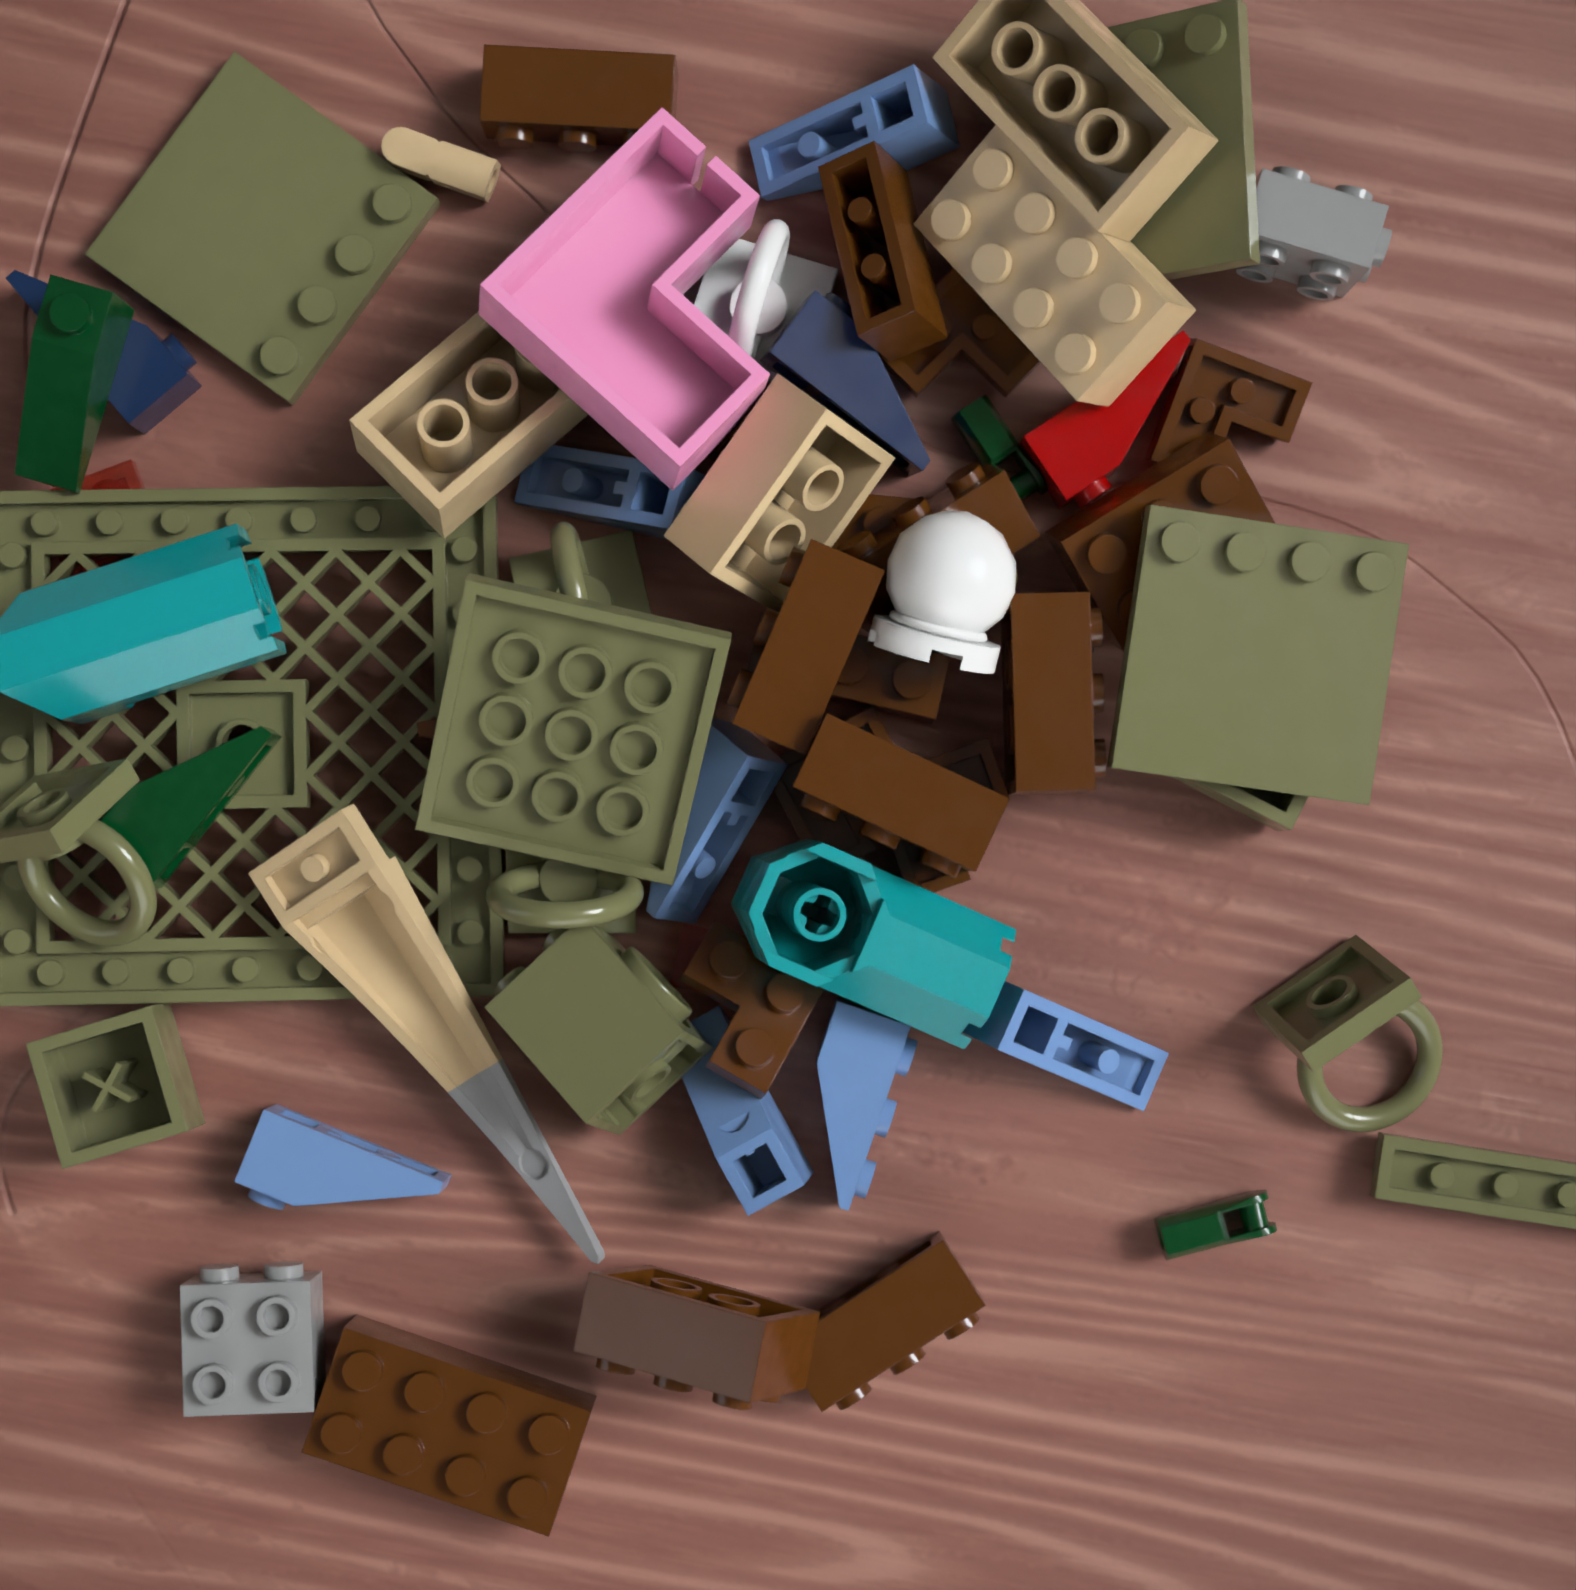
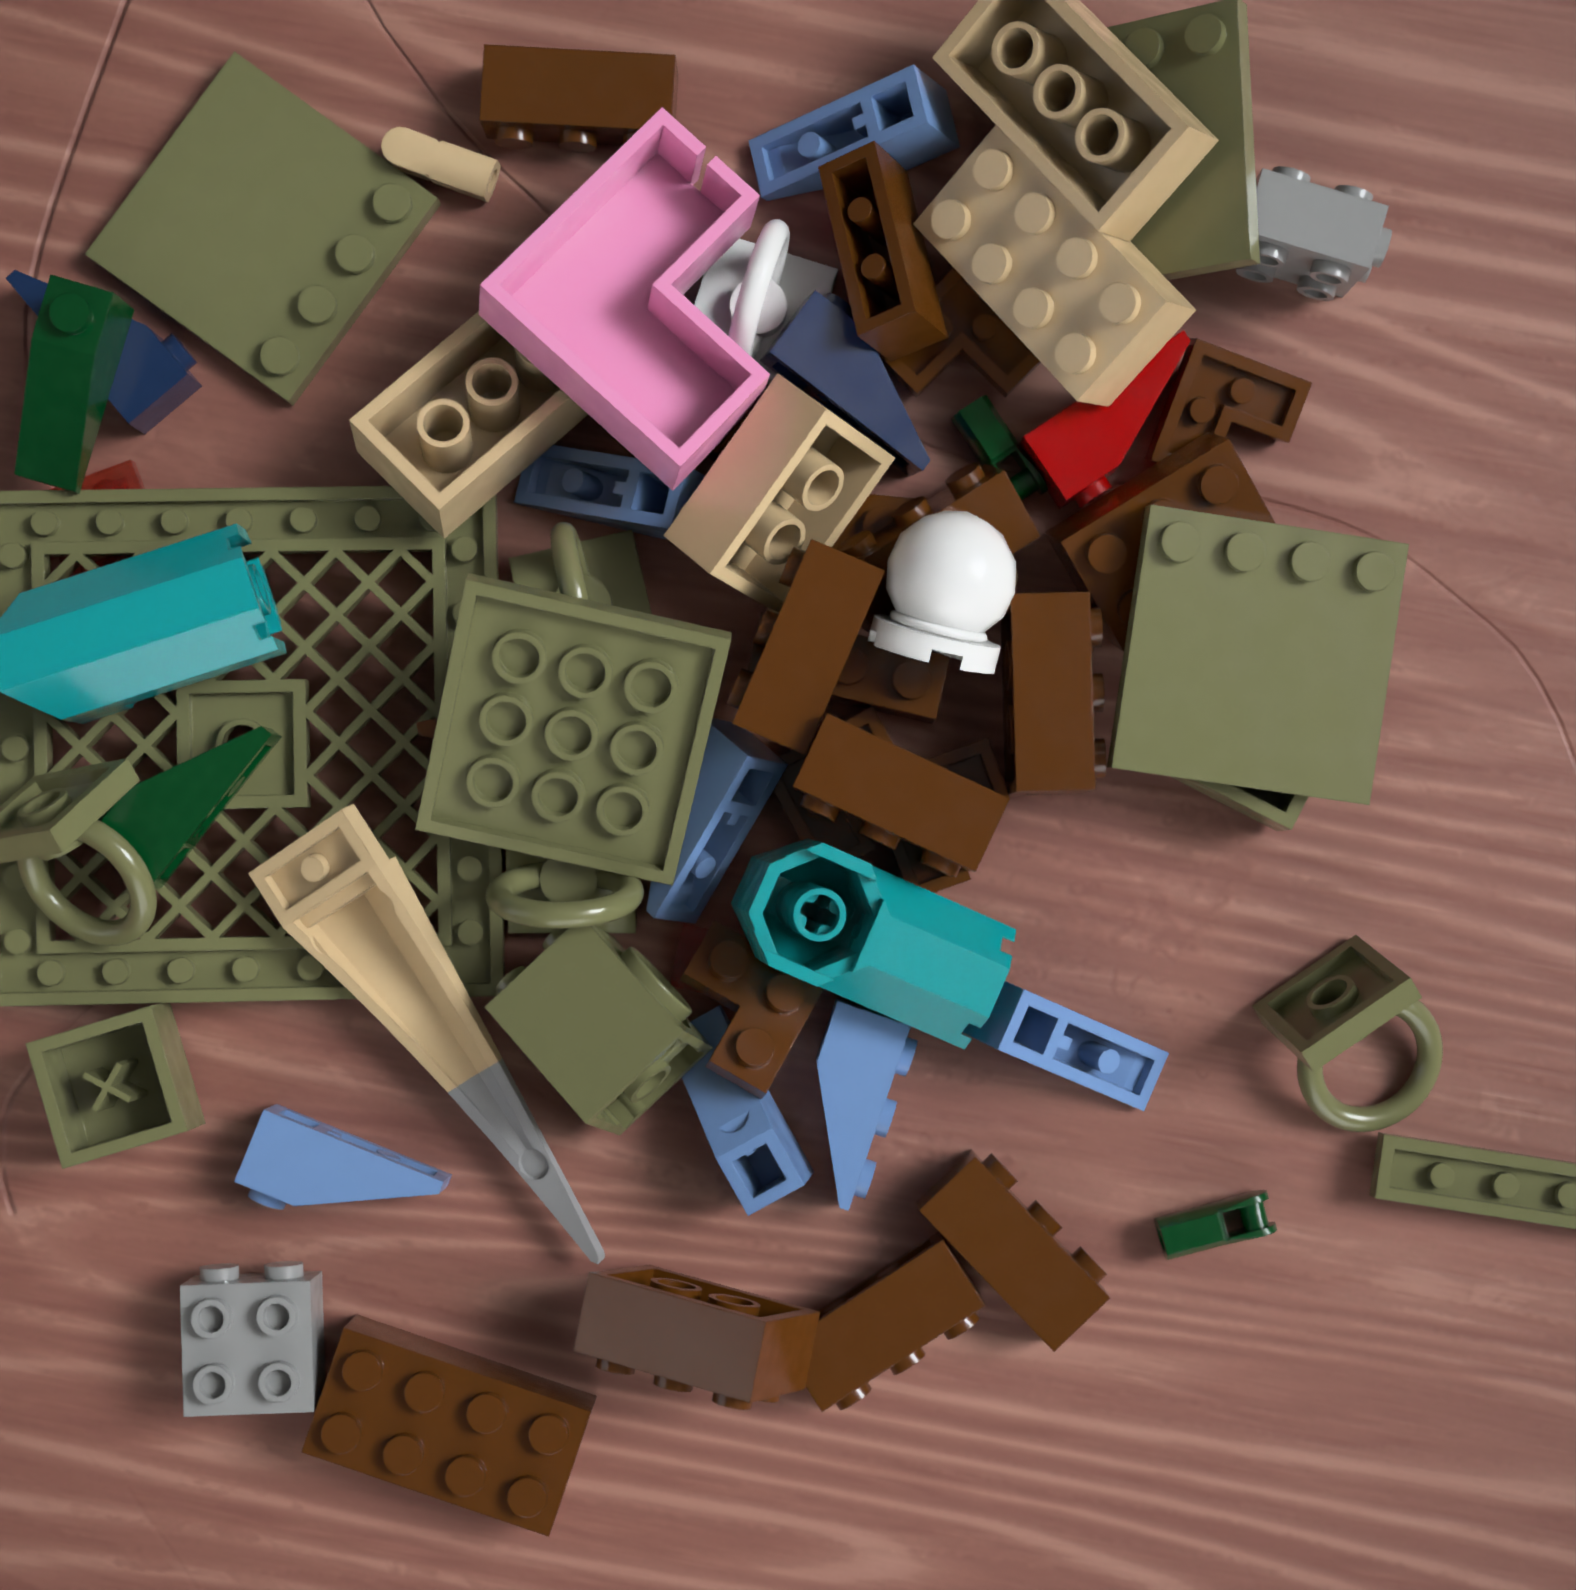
(1015, 1248): none -> reddish brown brick

